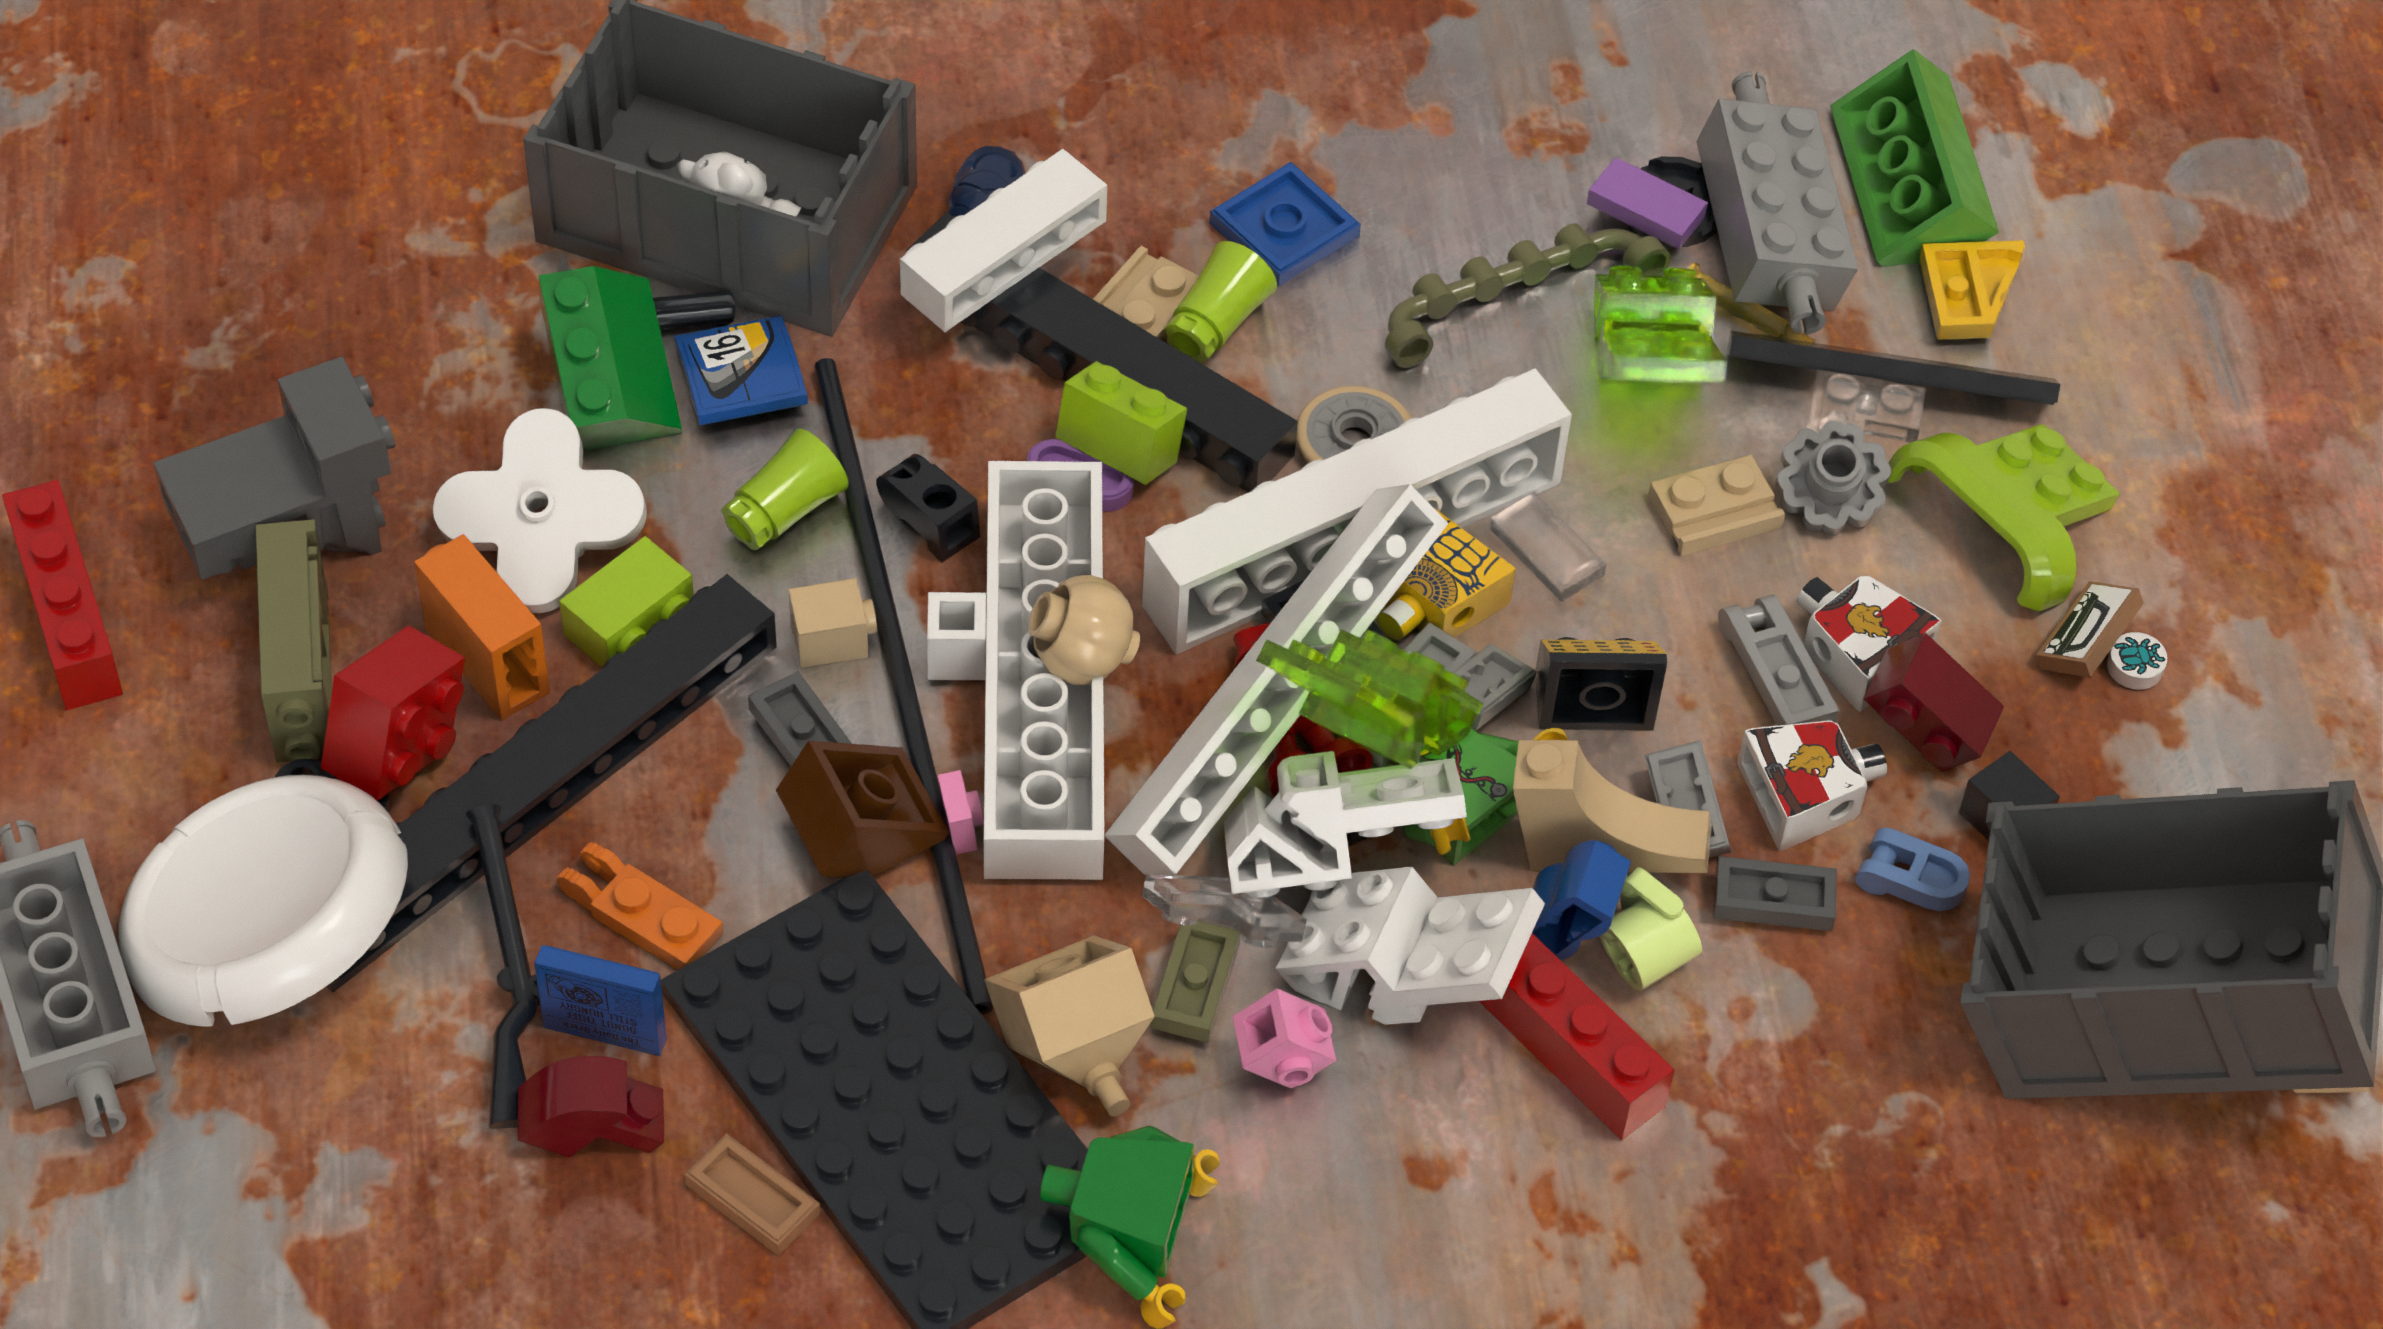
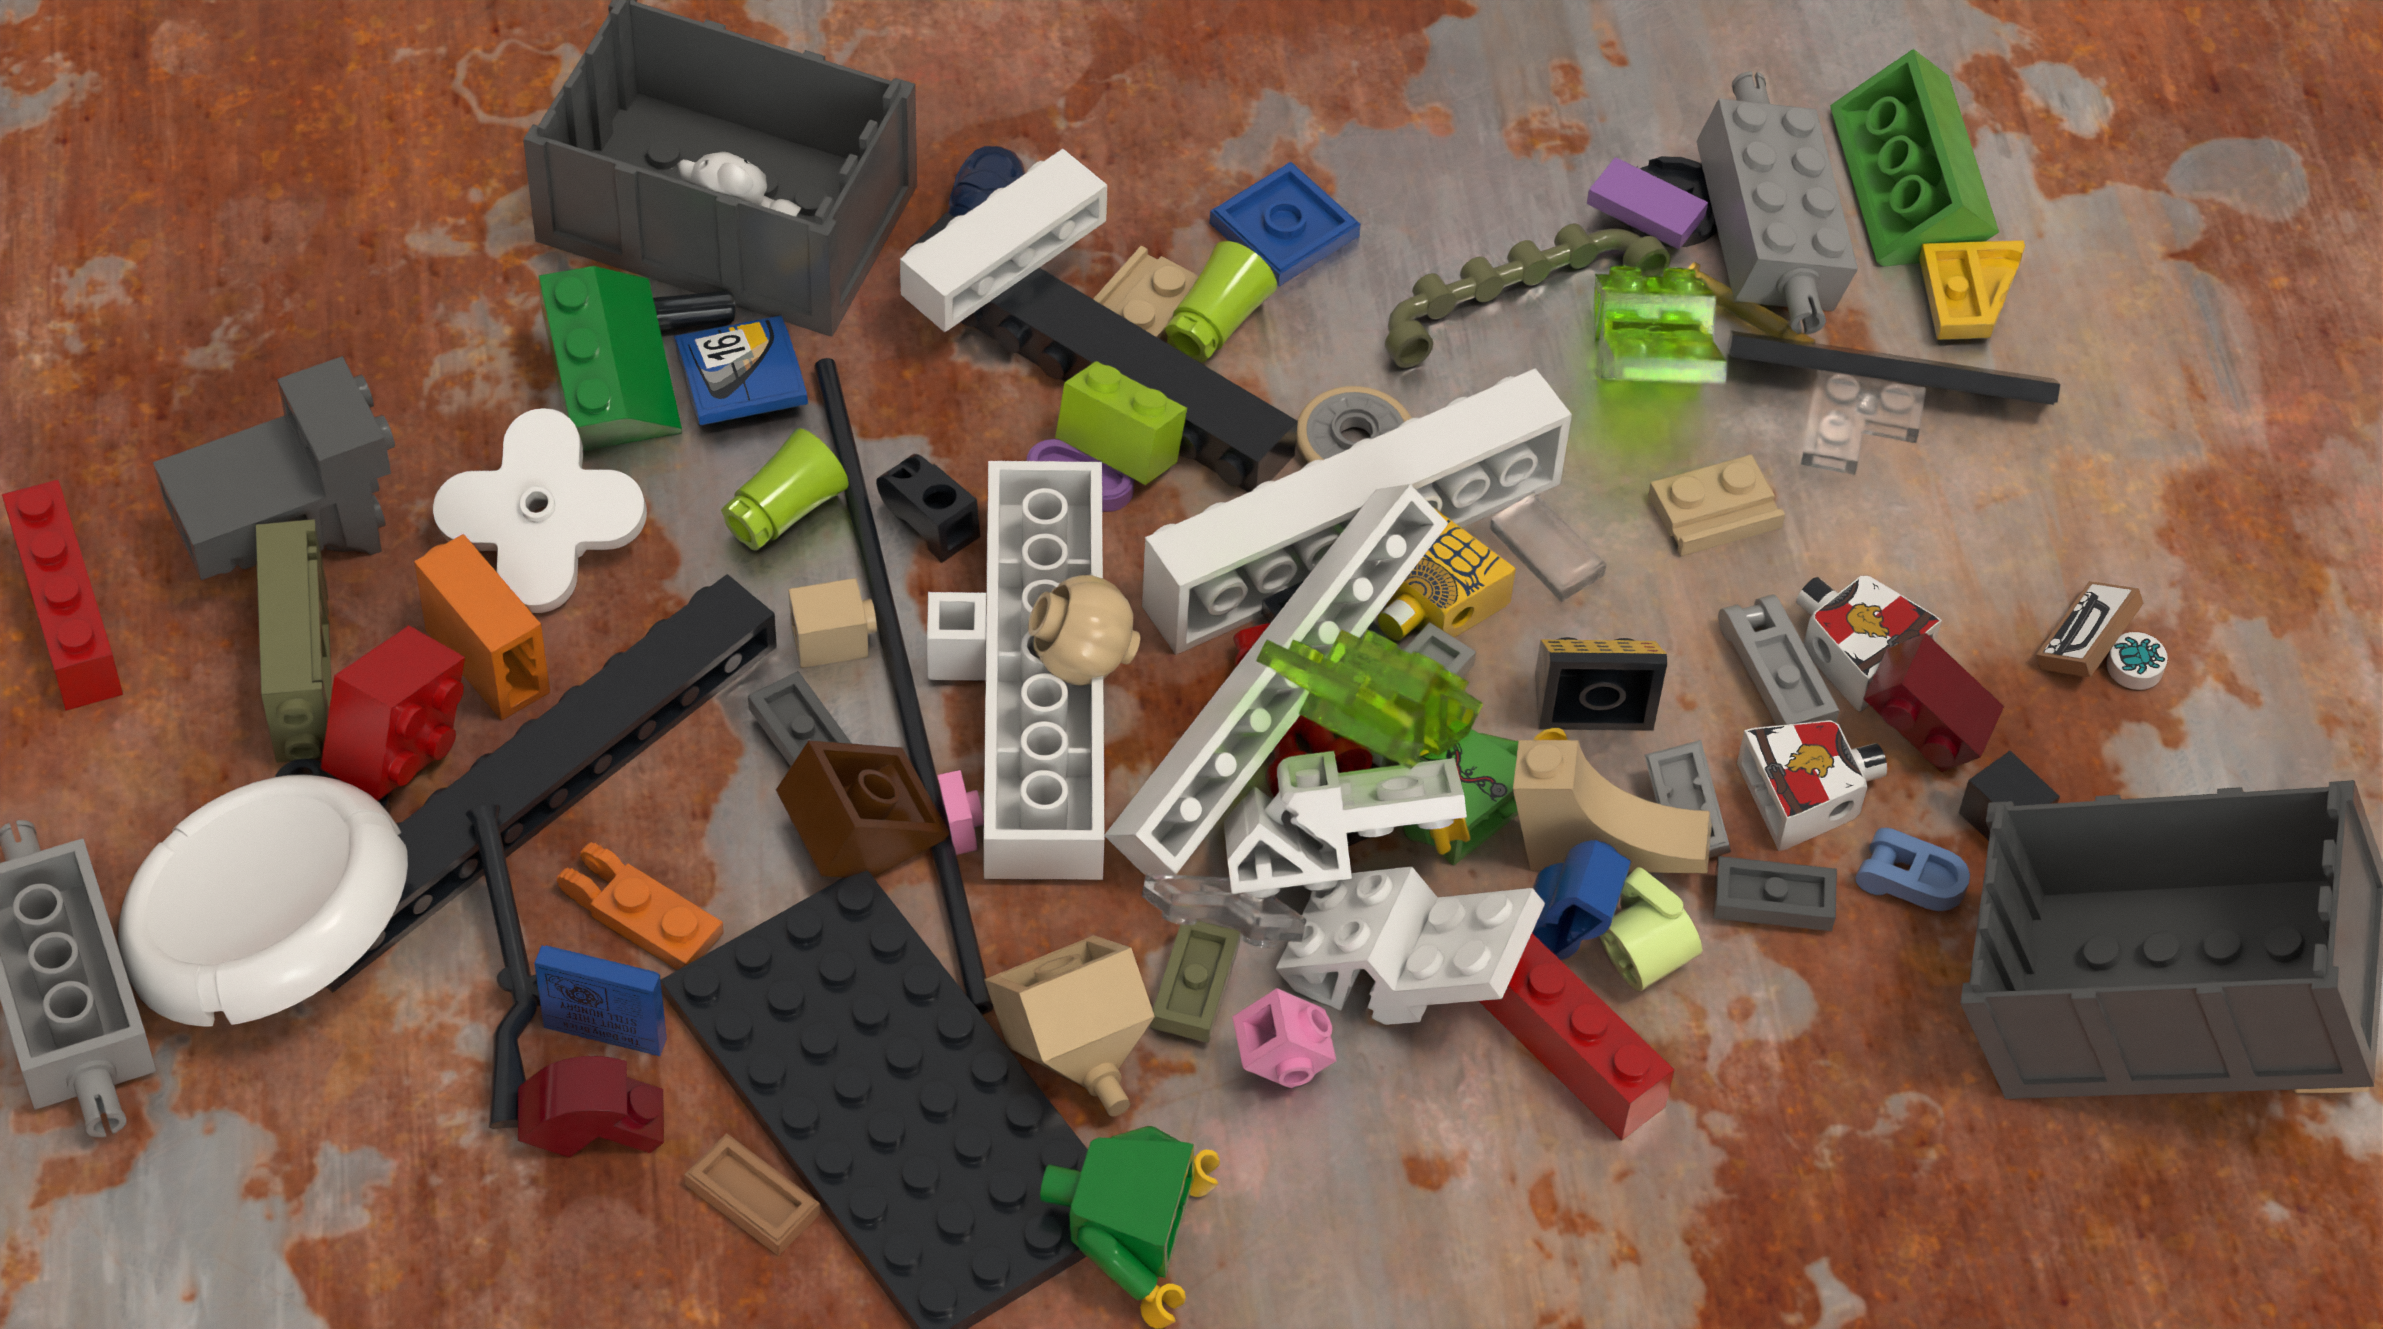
(624, 600): lime brick -> none
(1495, 680): light grey plate -> none
(1833, 477): light grey plant -> none
(2025, 491): lime piece -> none

